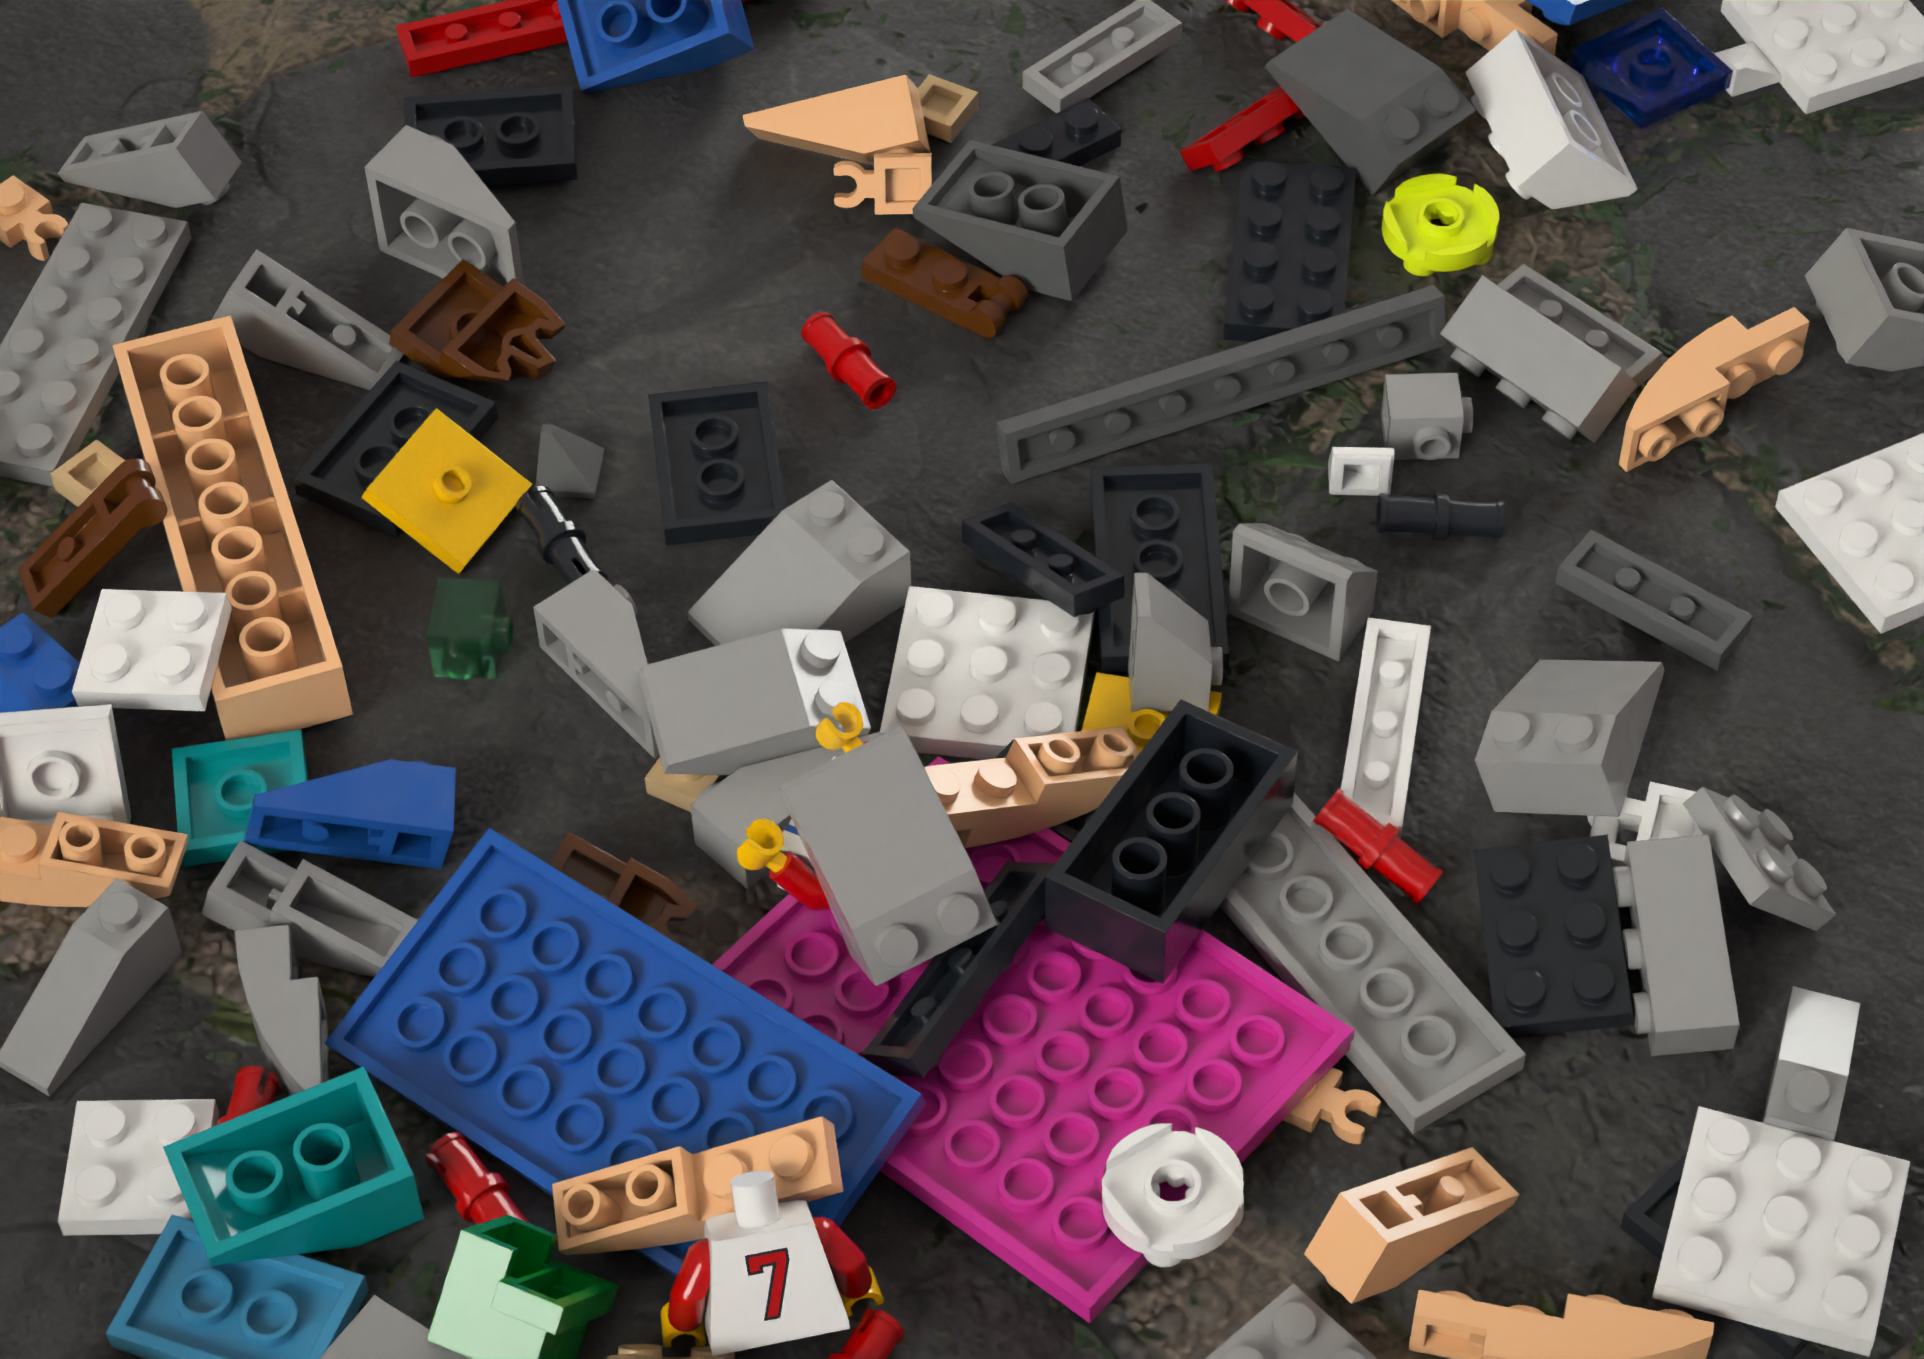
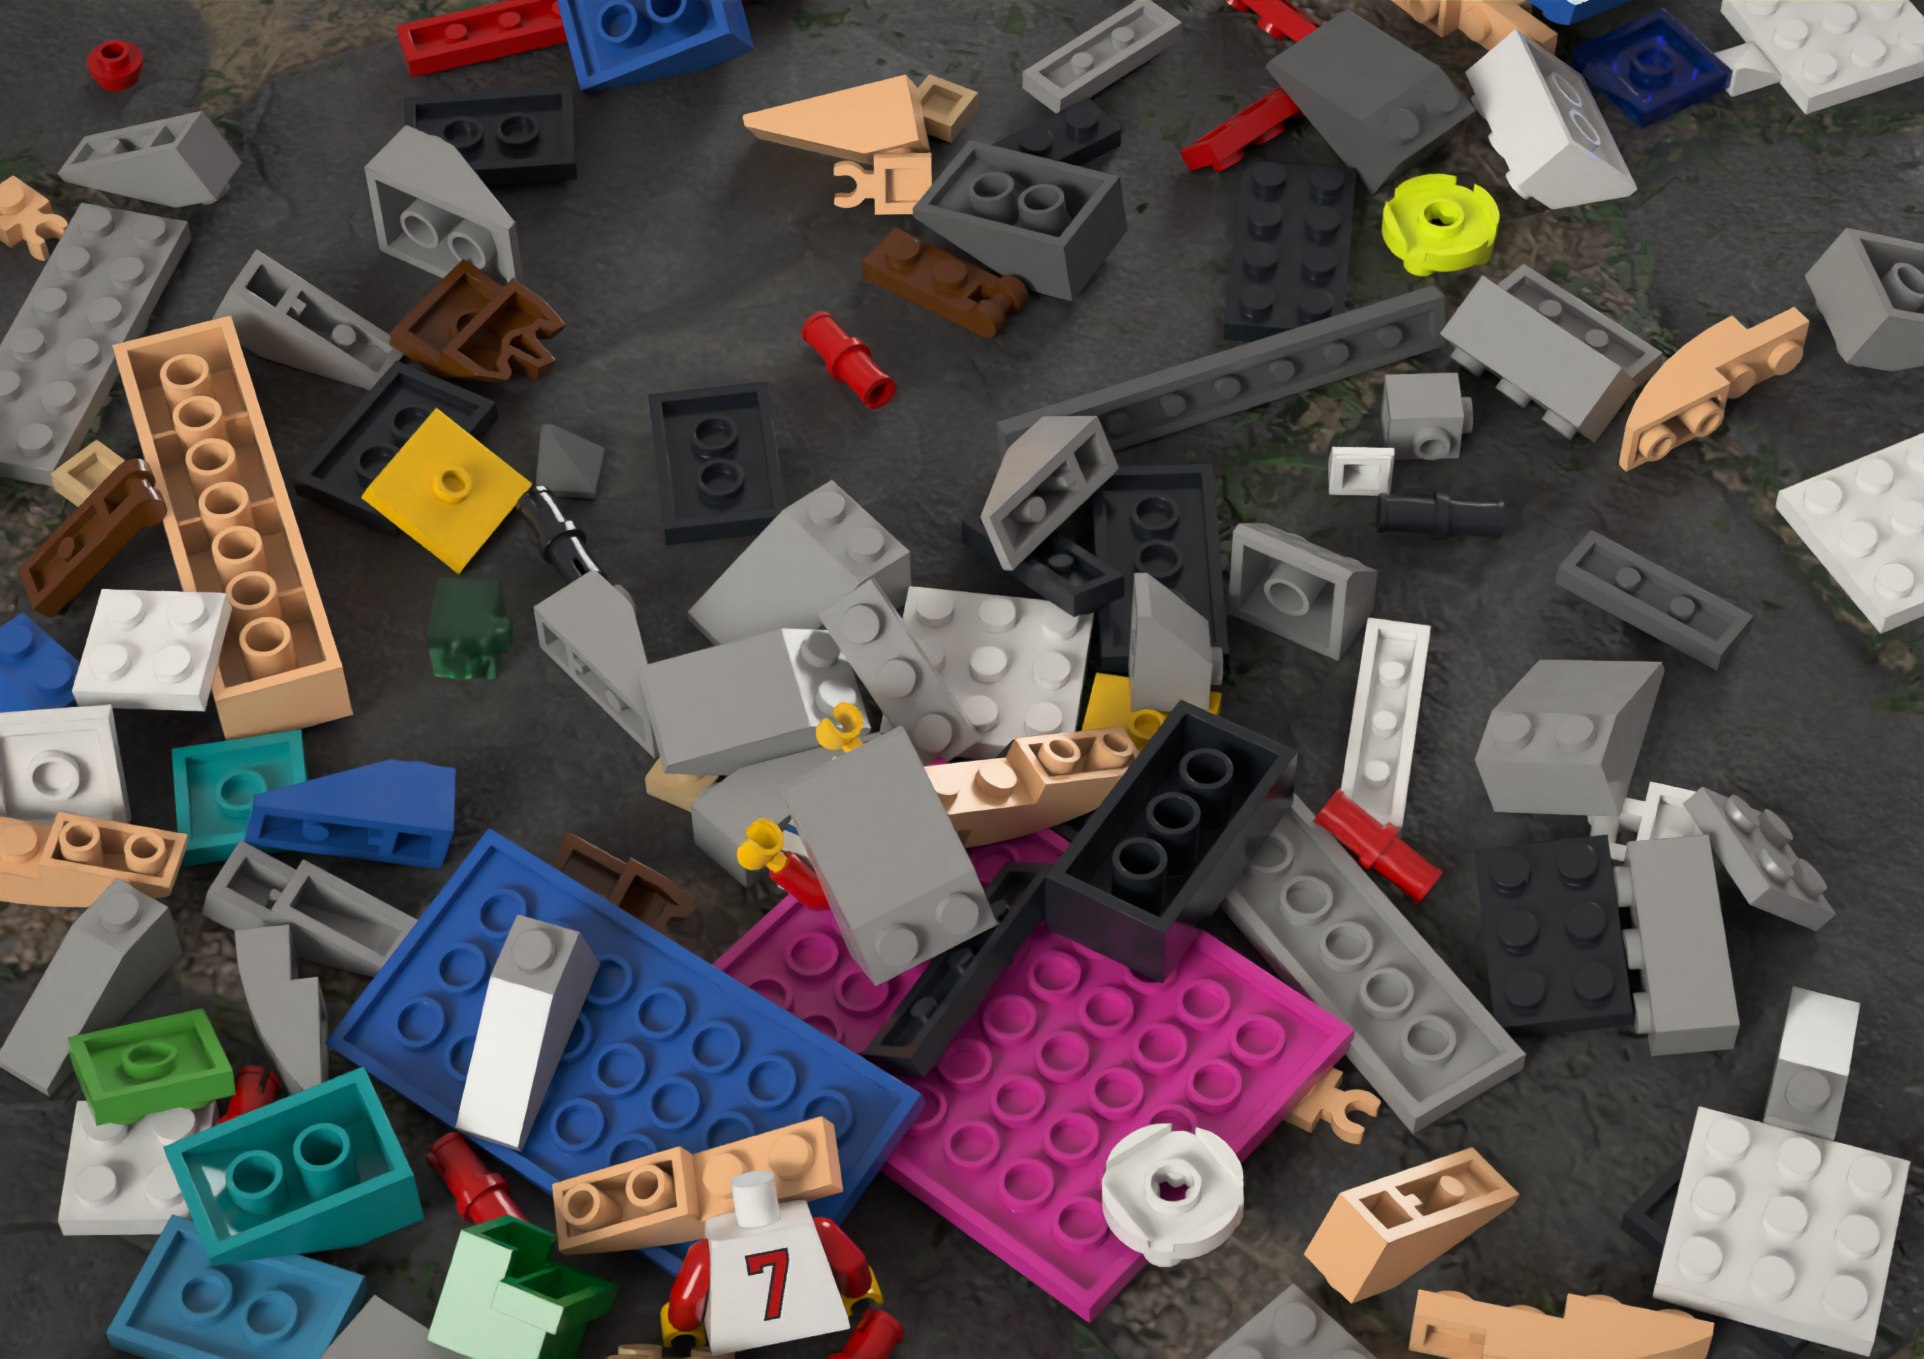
(115, 65): none -> red plate
(151, 1067): none -> bright green plate
(524, 1029): none -> slope
(898, 673): none -> light grey plate
(1044, 482): none -> light grey slope

